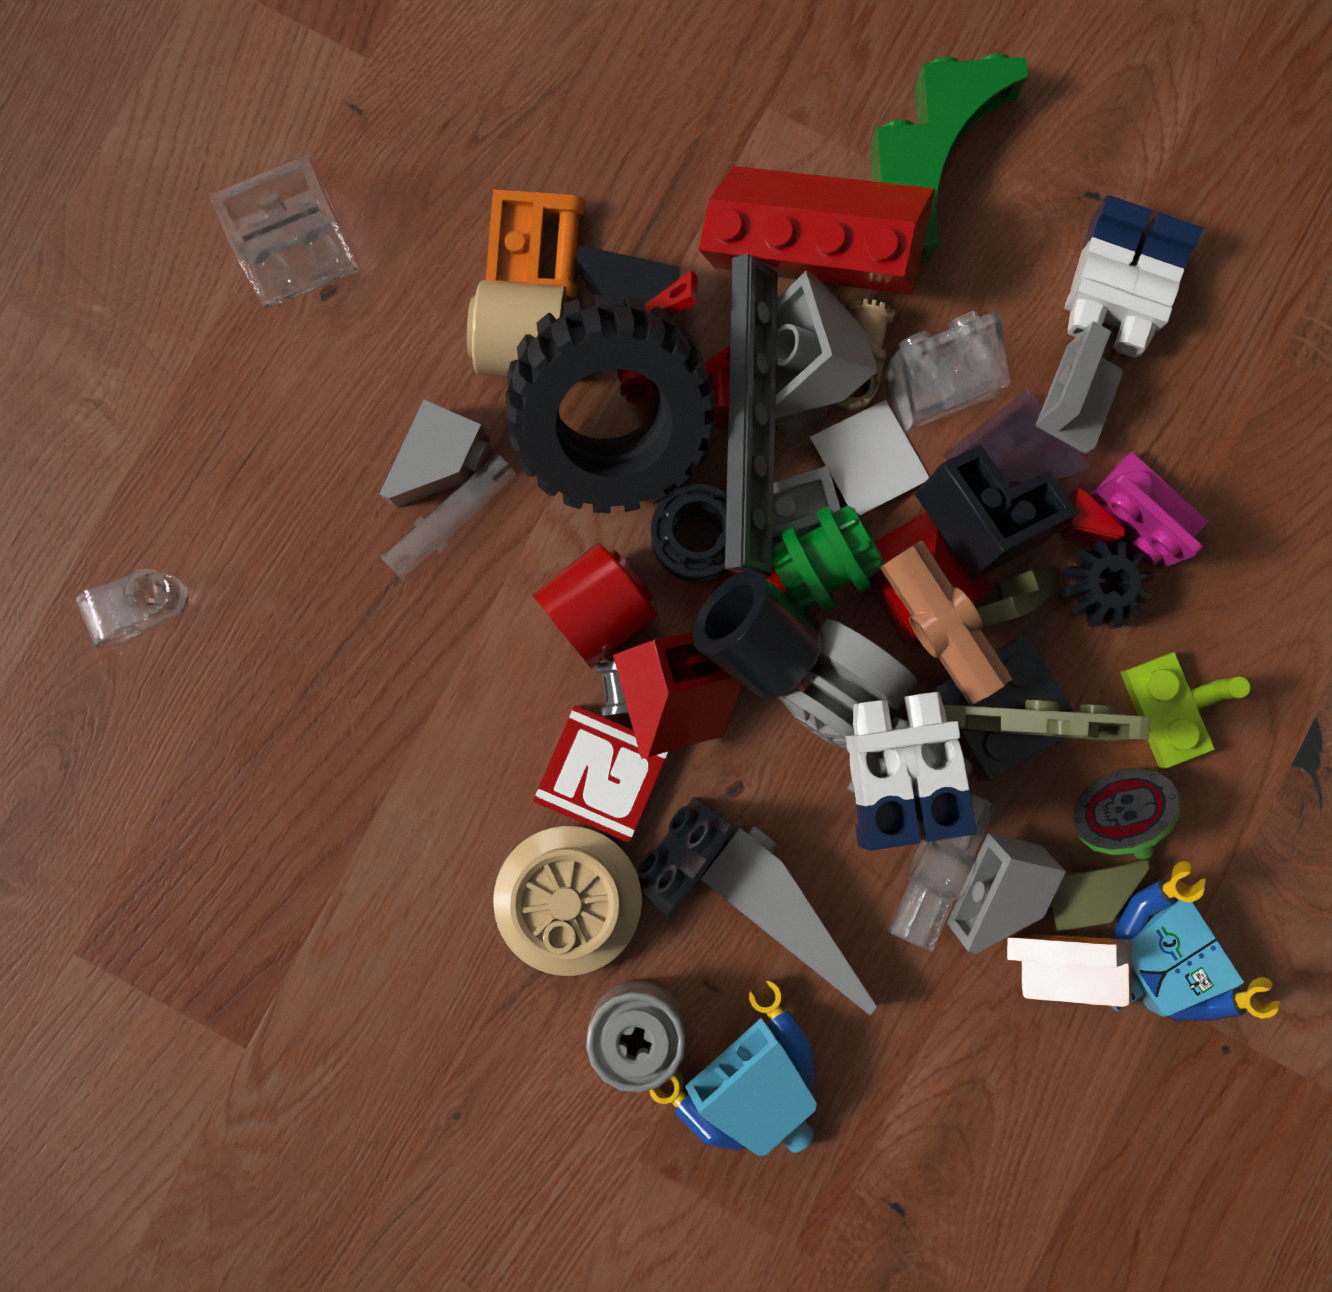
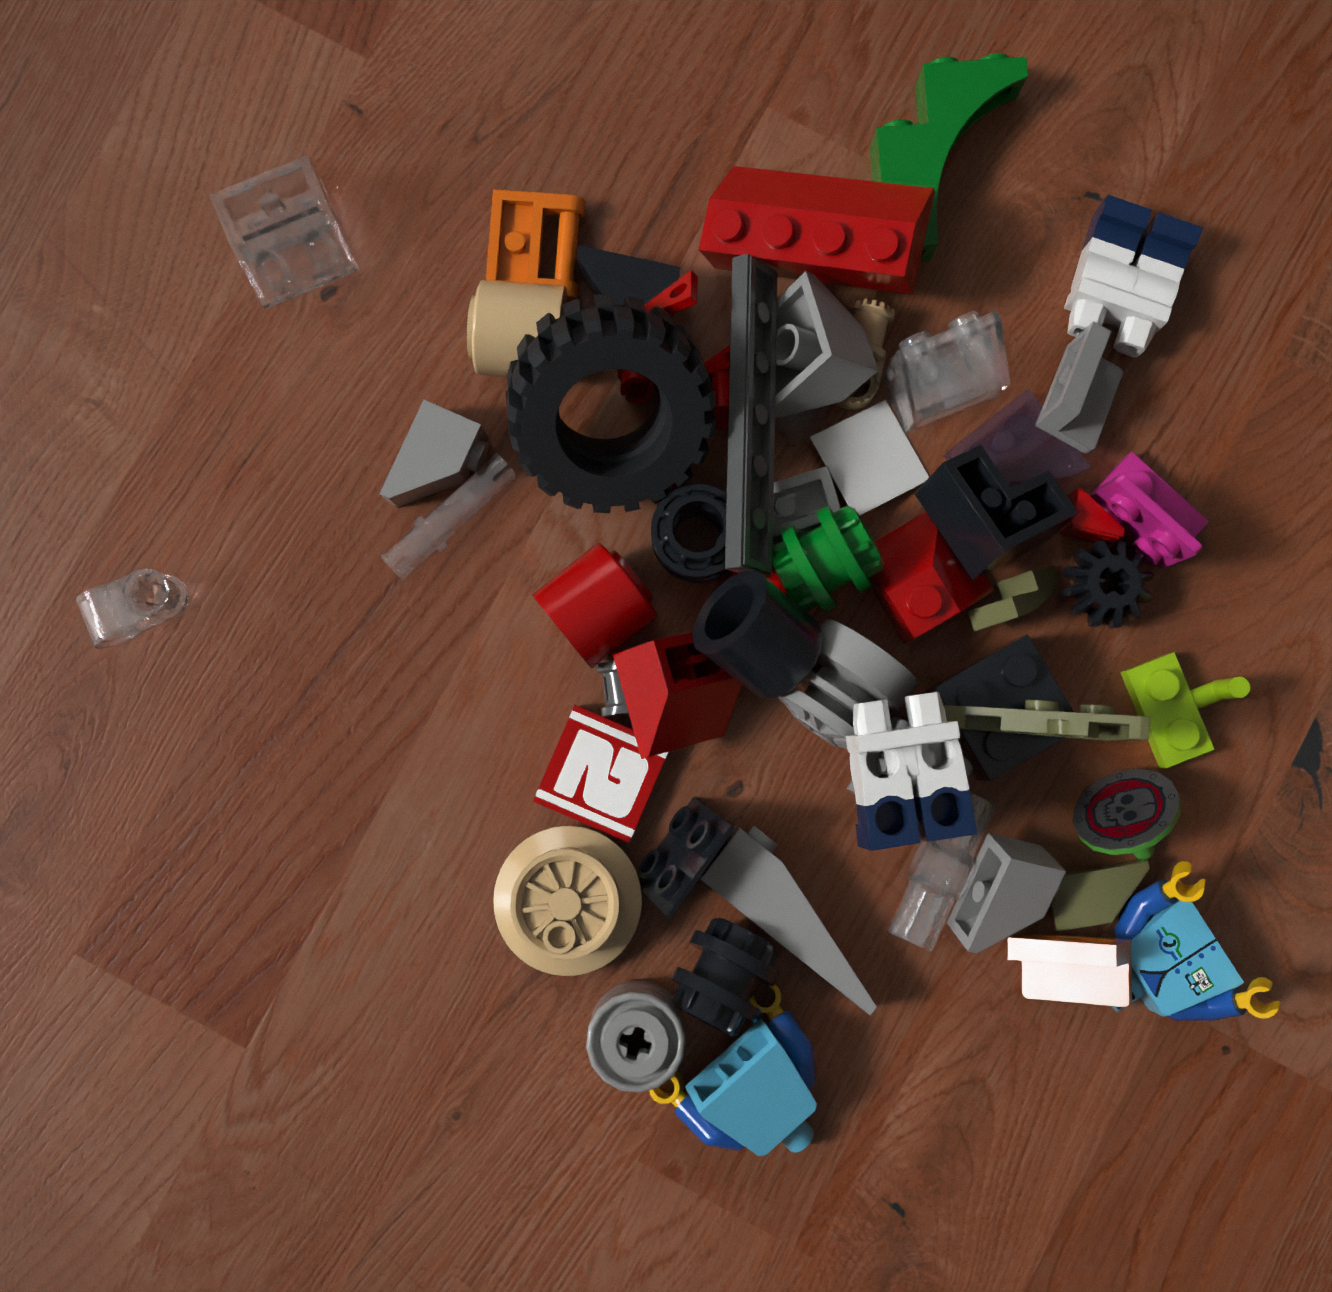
(725, 976): none -> black piece
(946, 623): nougat piece -> none

